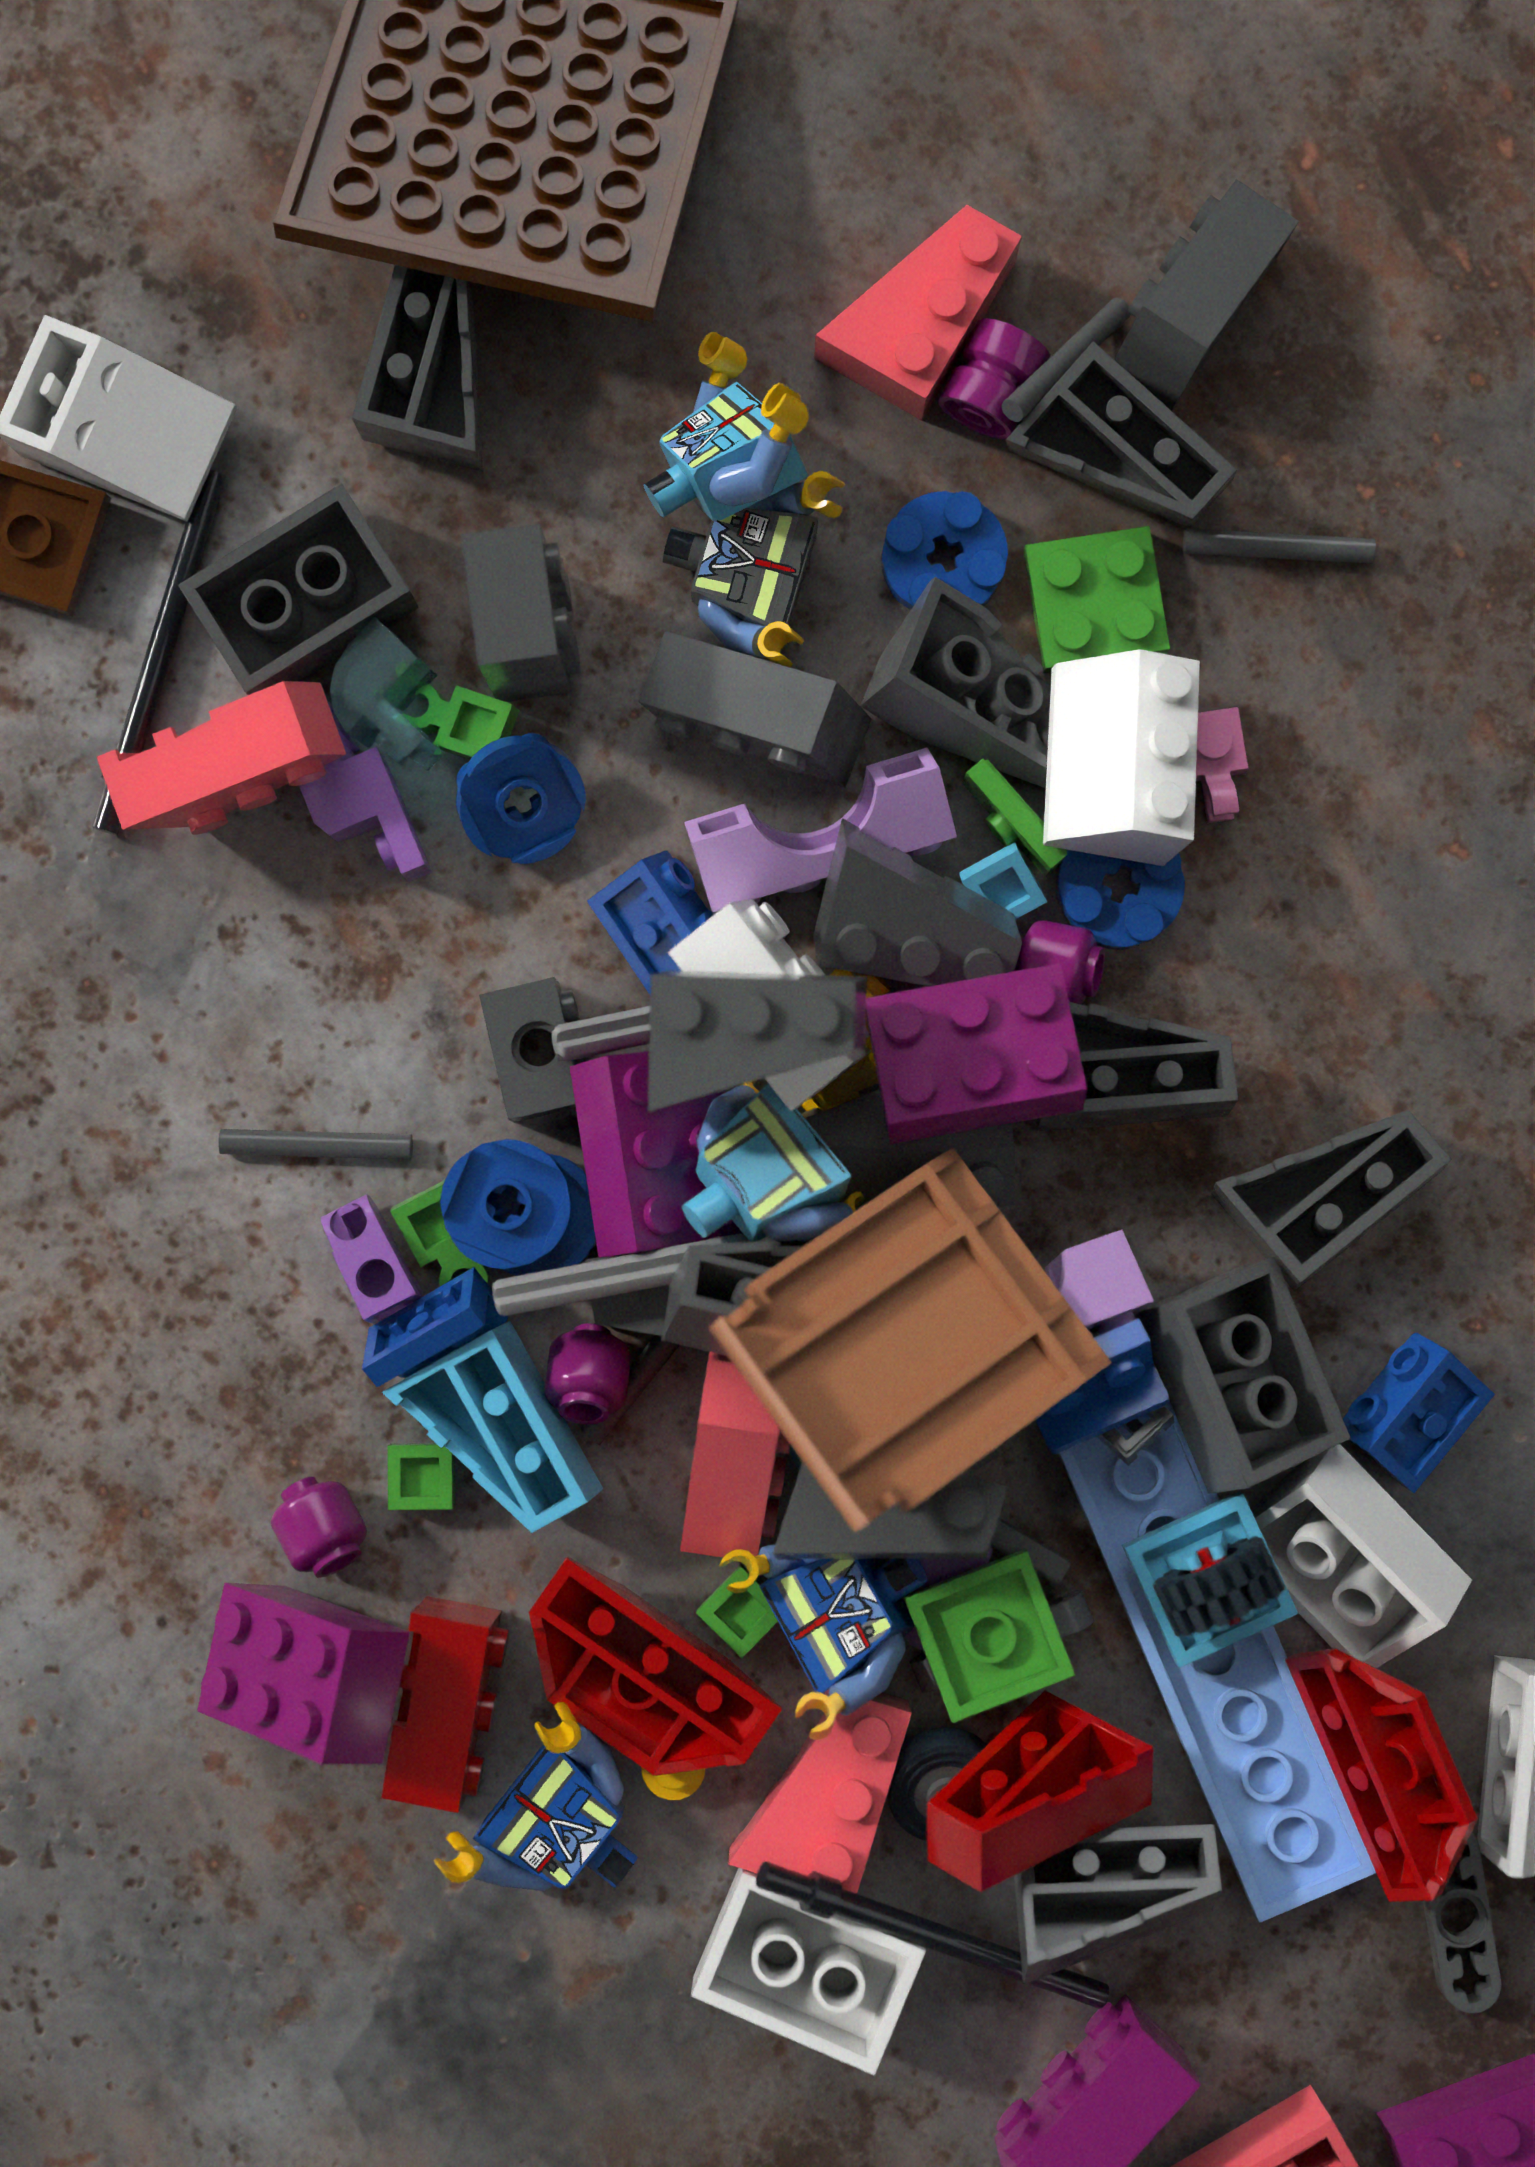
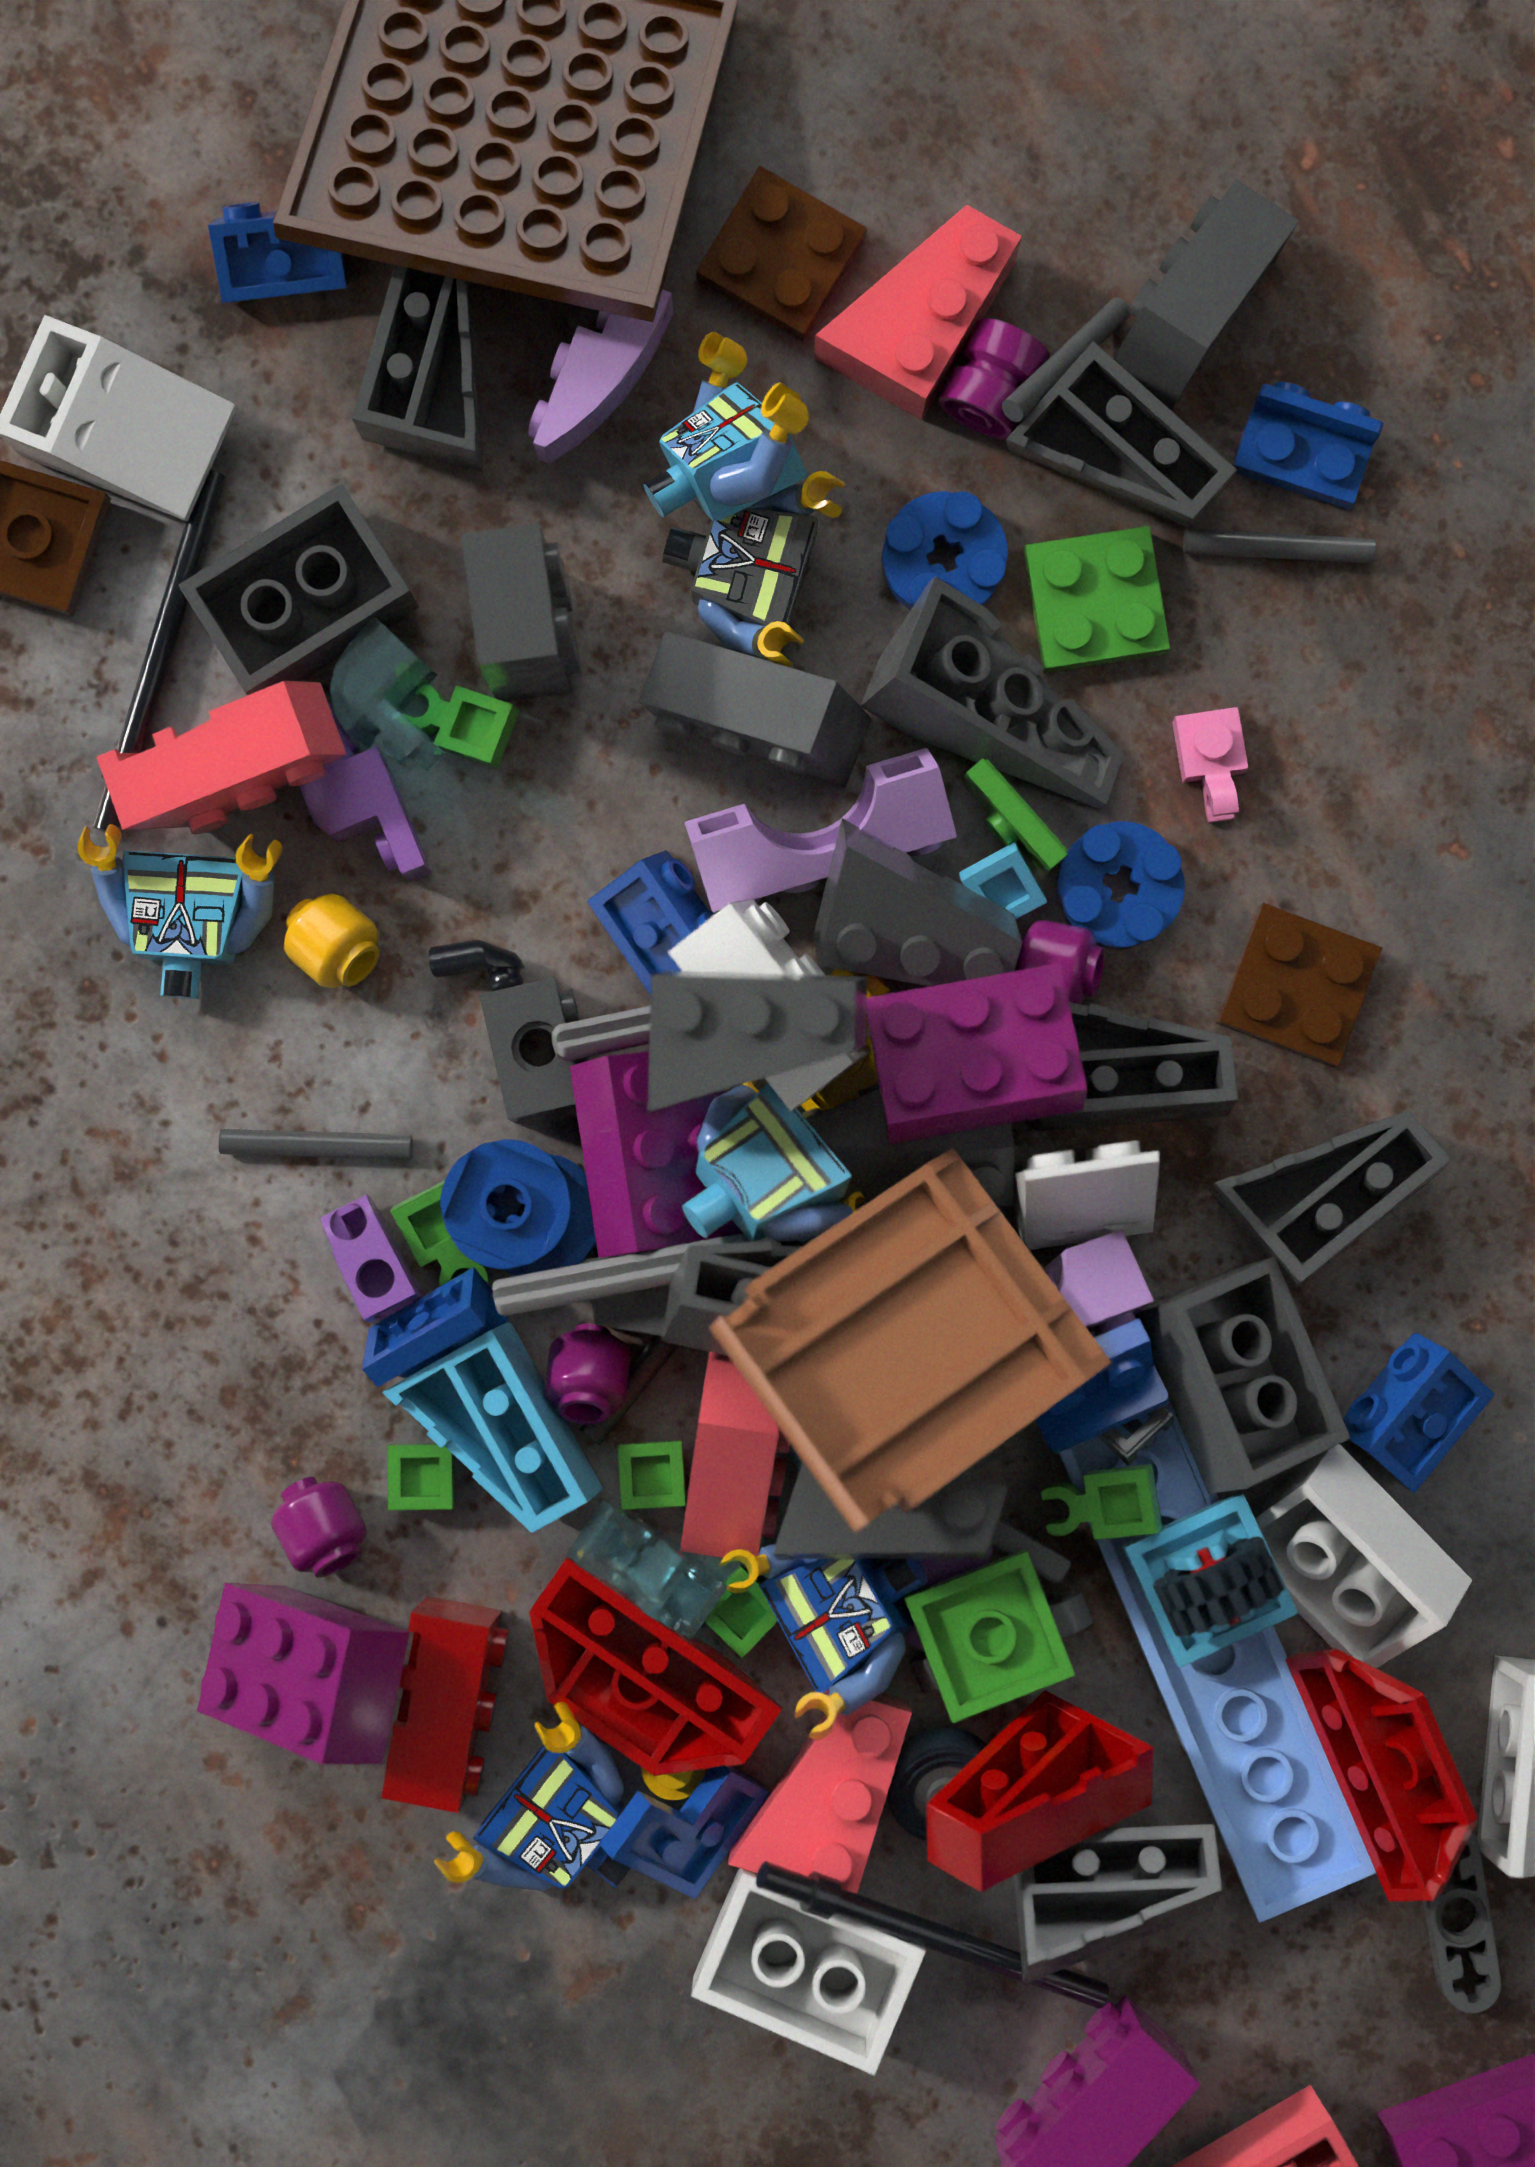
(183, 904): none -> torso
(259, 265): none -> blue bracket
(331, 941): none -> yellow head
(477, 956): none -> black arm
(525, 763): blue plate -> none
(595, 378): none -> lavender slope
(648, 1568): none -> clear light blue brick
(651, 1474): none -> bright green plate
(689, 1843): none -> blue plate
(781, 253): none -> reddish brown plate
(1083, 1201): none -> white slope
(1114, 1500): none -> bright green plate
(1122, 756): white slope -> none
(1299, 985): none -> reddish brown plate
(1307, 444): none -> blue bracket

